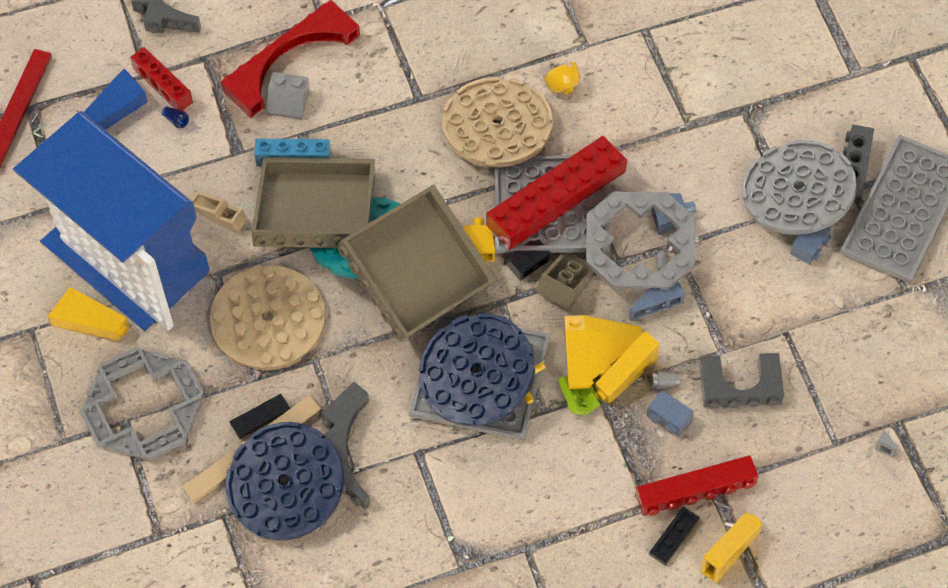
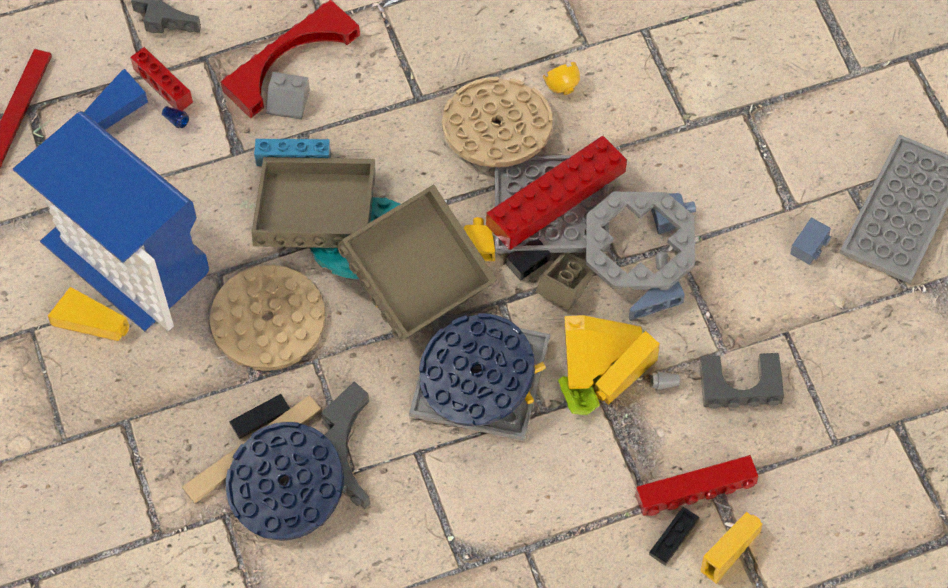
(127, 440): light grey plate -> none
(218, 211): tan slope -> none
(669, 413): sand blue brick -> none
(823, 200): light grey plate -> none
(861, 137): dark grey brick -> none
(886, 445): light grey slope -> none

